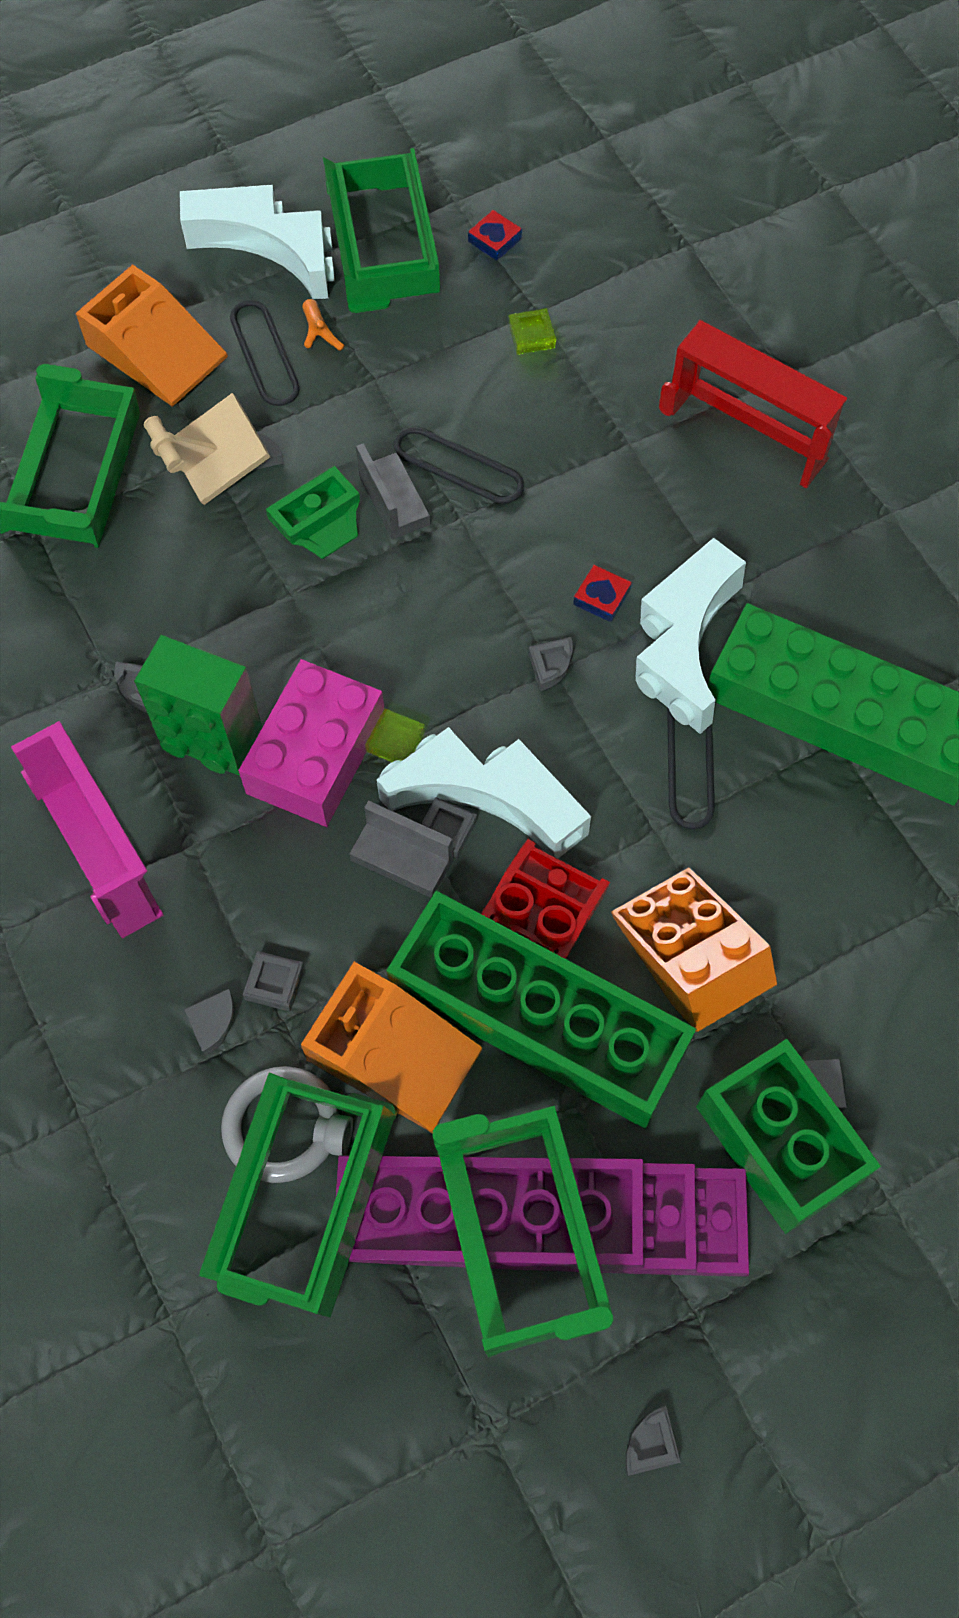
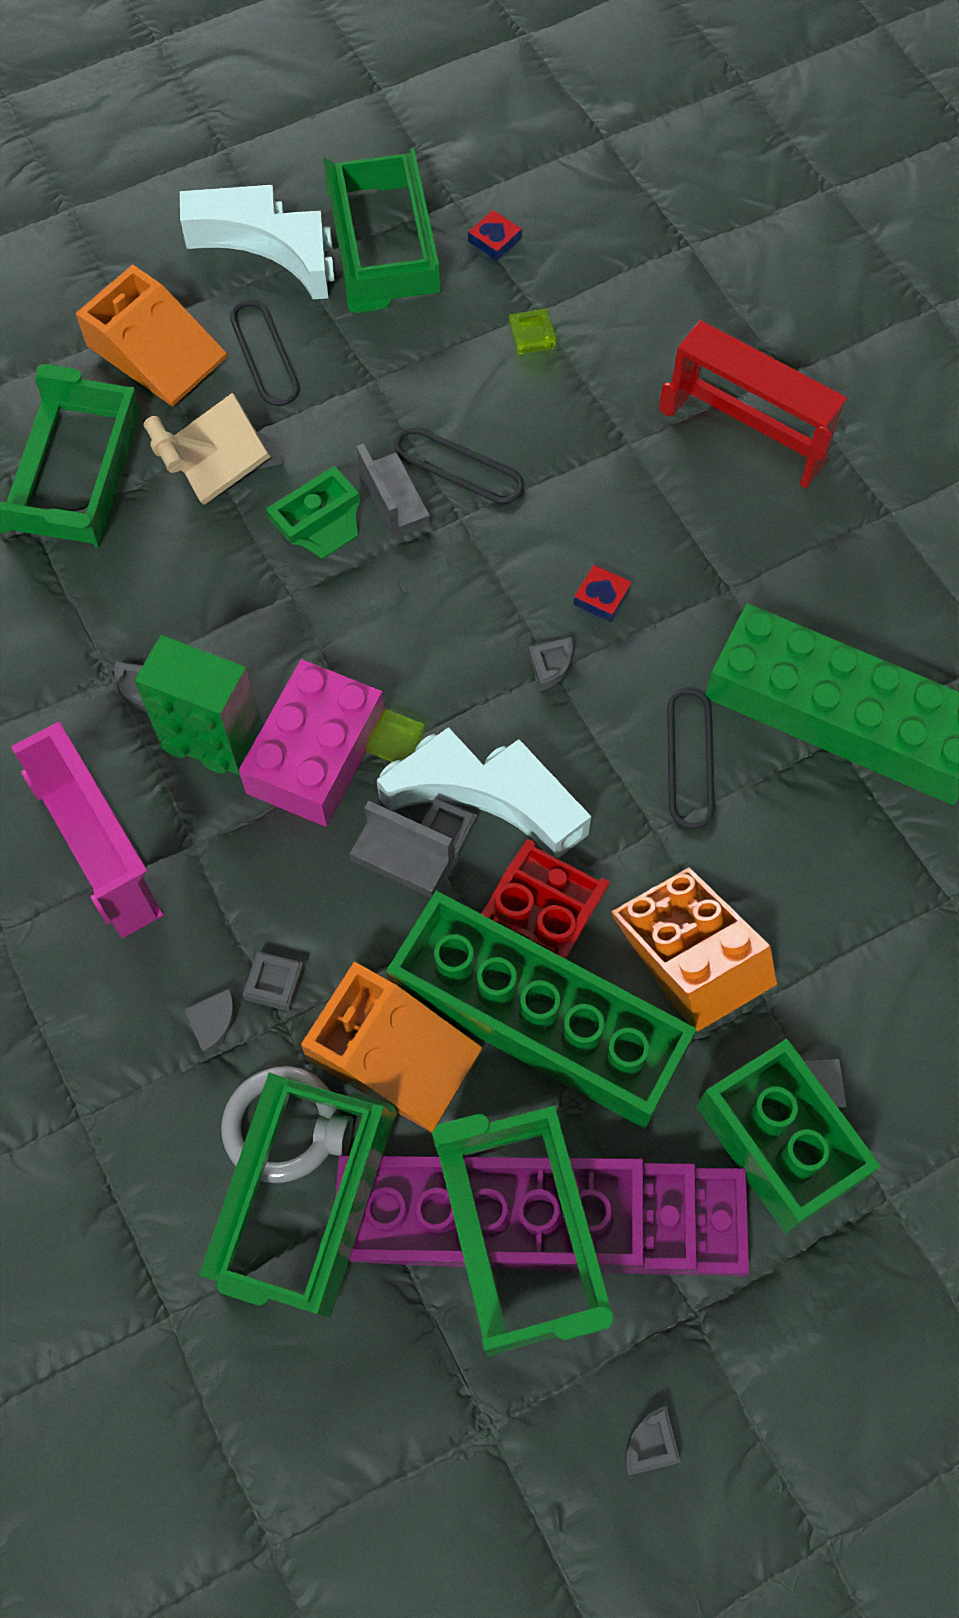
(317, 326): orange bar -> none
(677, 618): light aqua arch -> none

